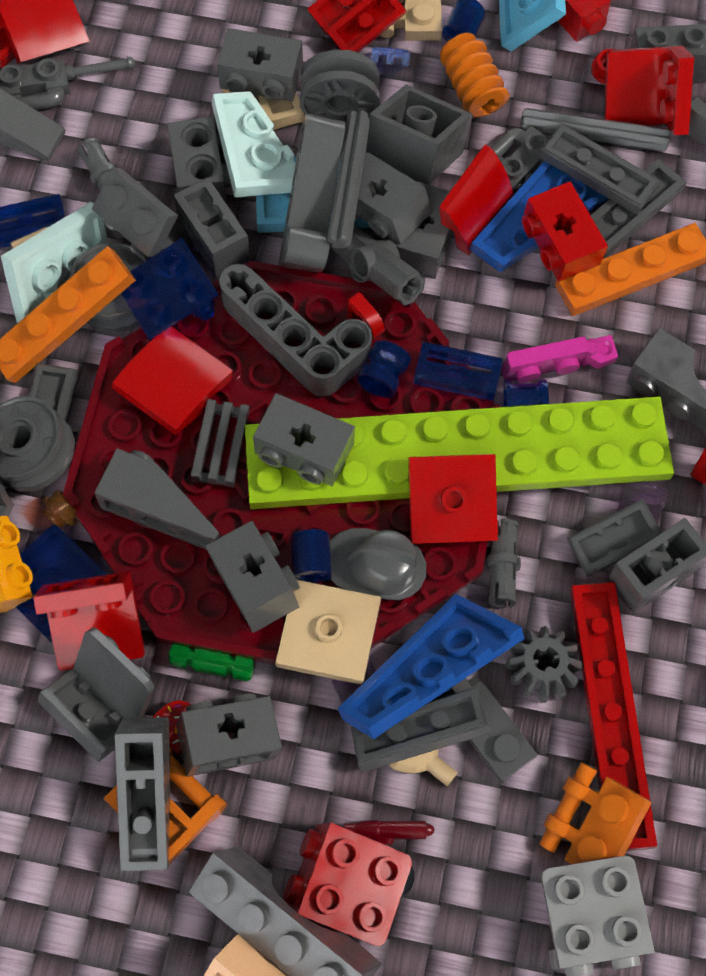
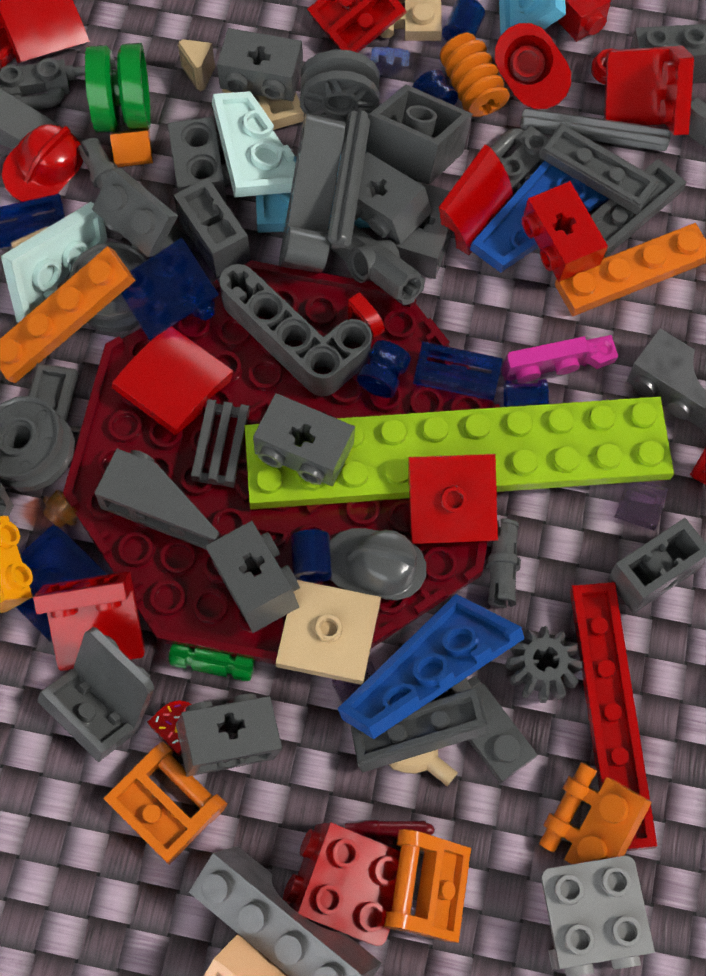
(41, 163): none -> red piece
(115, 88): none -> green wheel
(131, 147): none -> orange slope
(143, 793): dark grey slope -> none
(197, 61): none -> tan slope
(435, 84): none -> clear blue wheel
(440, 887): none -> orange plate
(532, 66): none -> red piece
(614, 537): dark grey plate -> none

